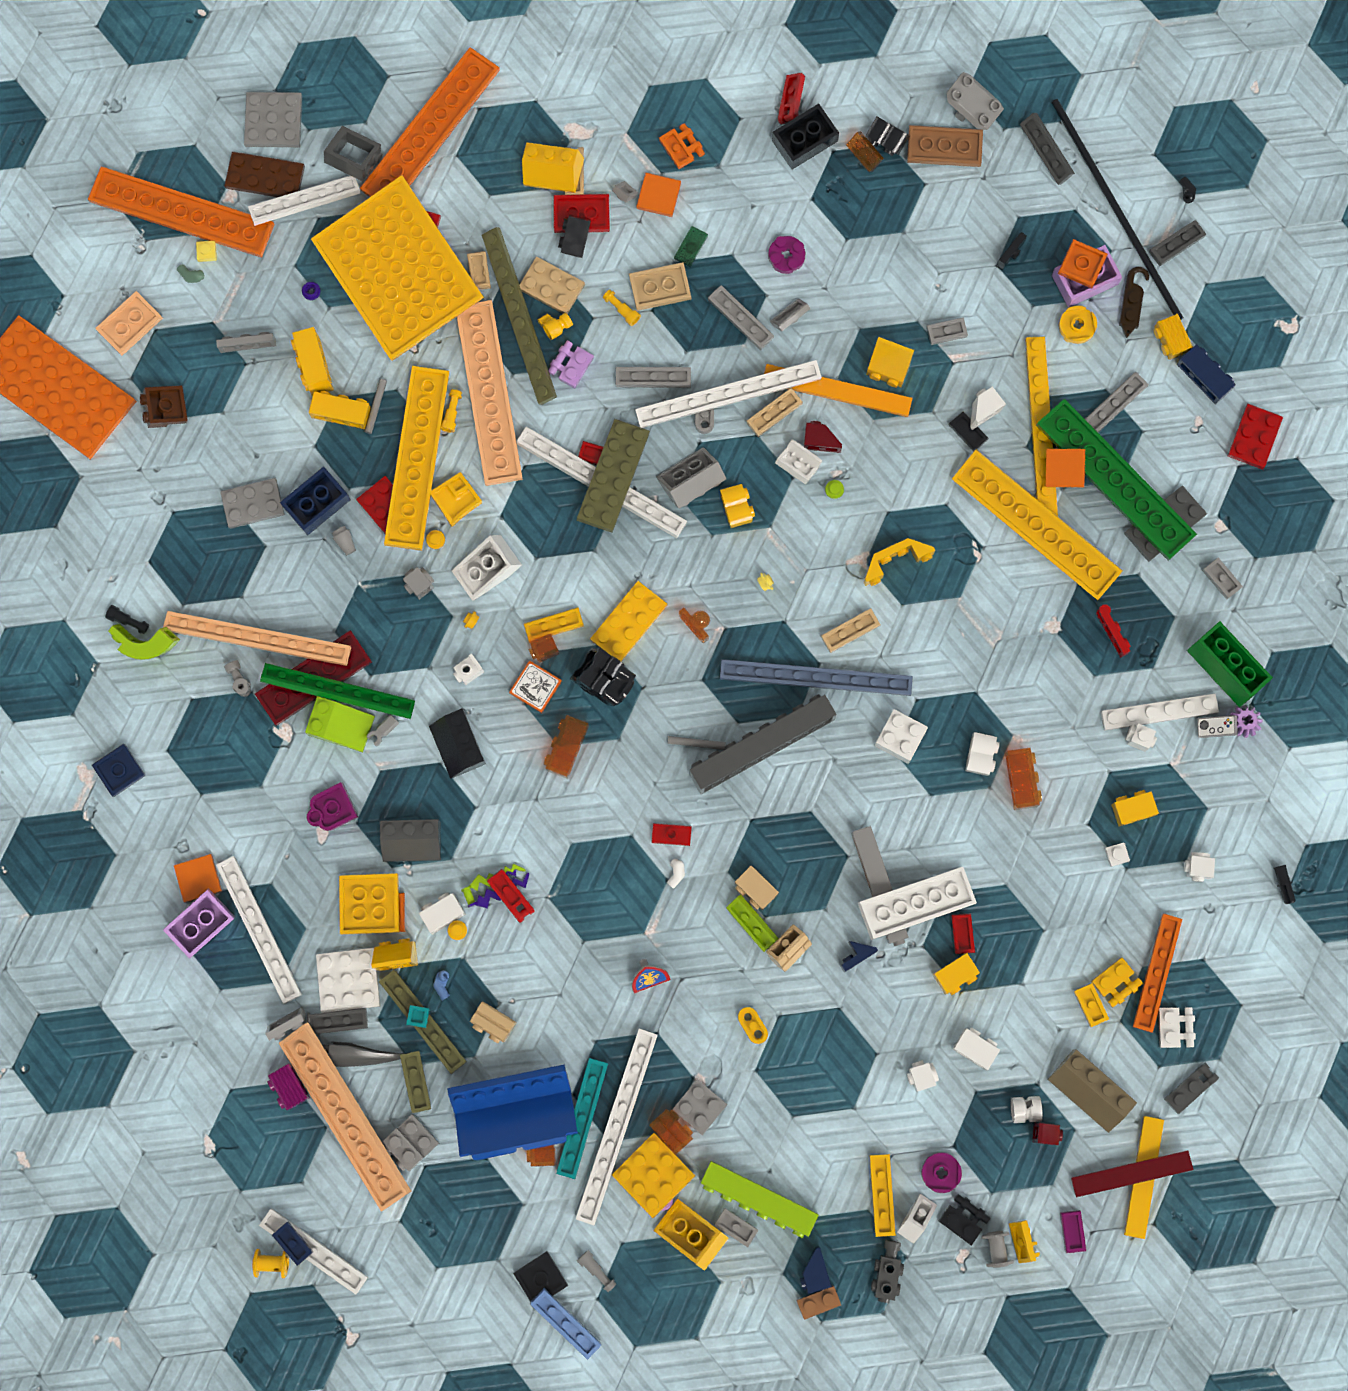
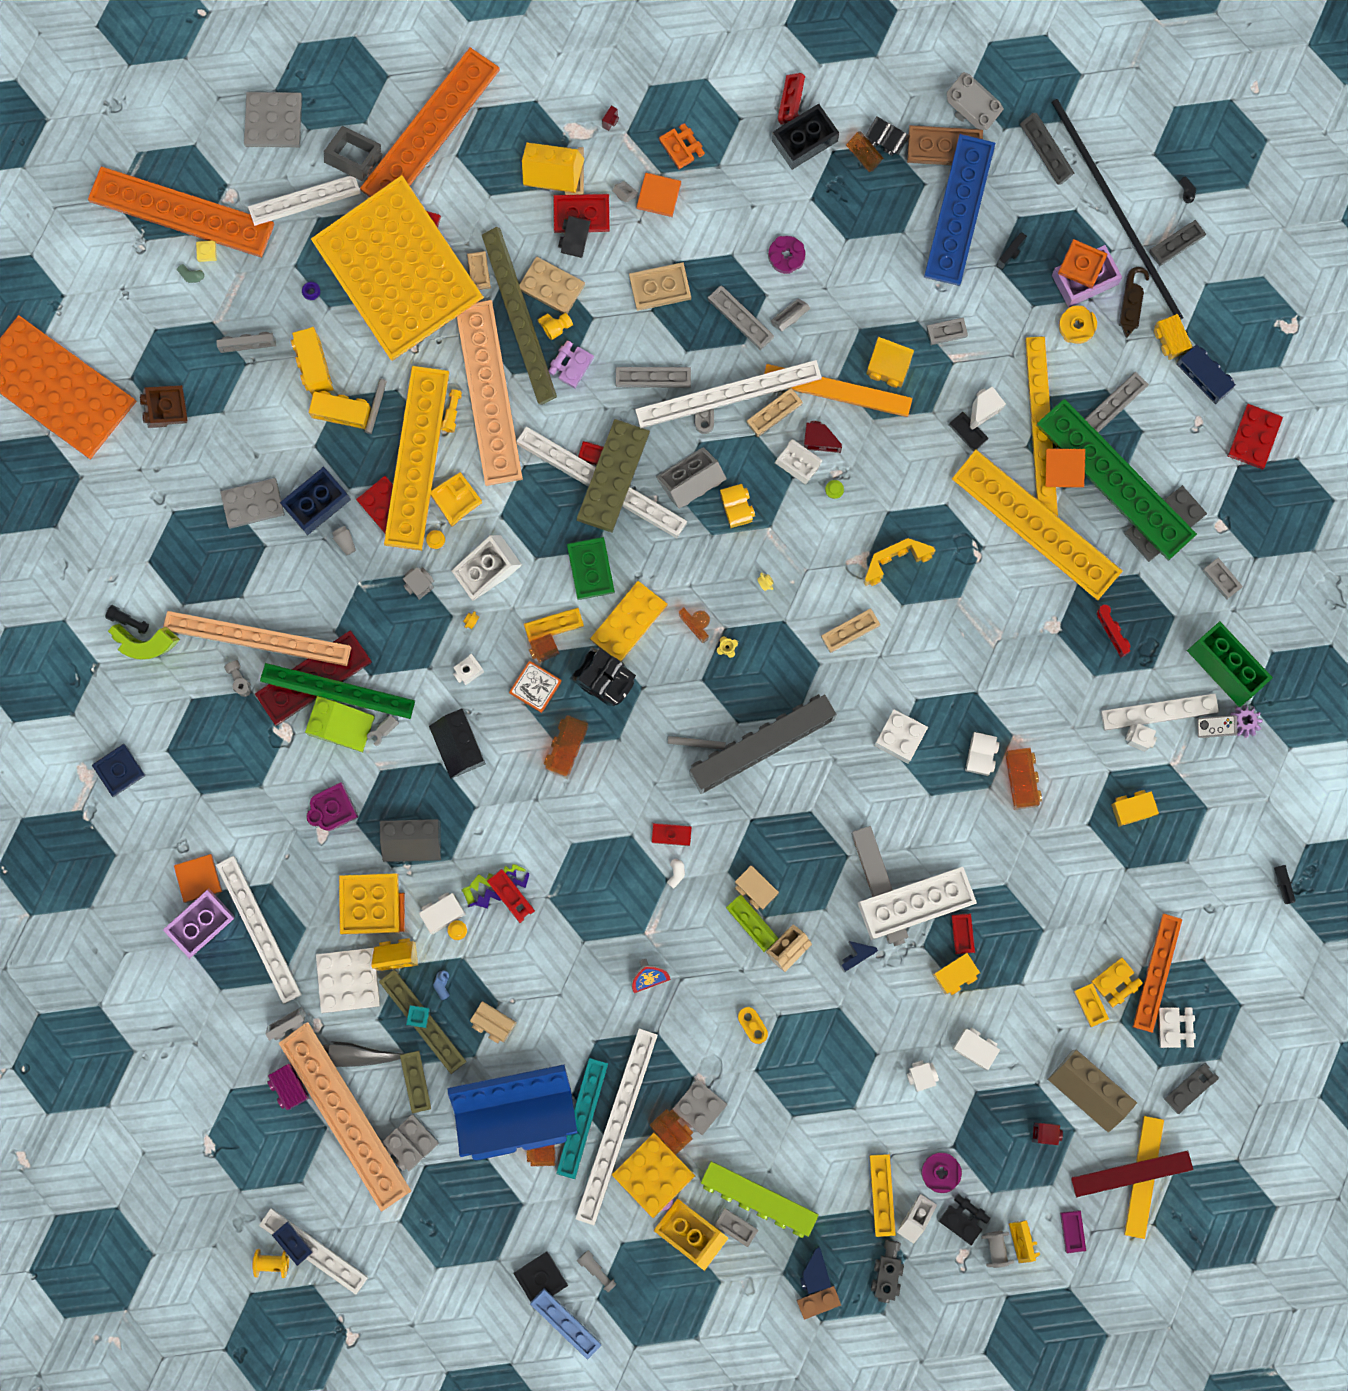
(129, 323): light nougat plate -> none
(263, 175): reddish brown plate -> none
(338, 1021): dark grey plate -> none
(590, 568): none -> green plate
(610, 118): none -> dark red plate
(631, 316): yellow piece -> none
(691, 246): clear green plate -> none
(727, 642): none -> light yellow plate
(816, 677): sand blue plate -> none
(959, 210): none -> blue plate
(1026, 1109): white wheel -> none
(1117, 854): white plate -> none
(1199, 866): white brick -> none

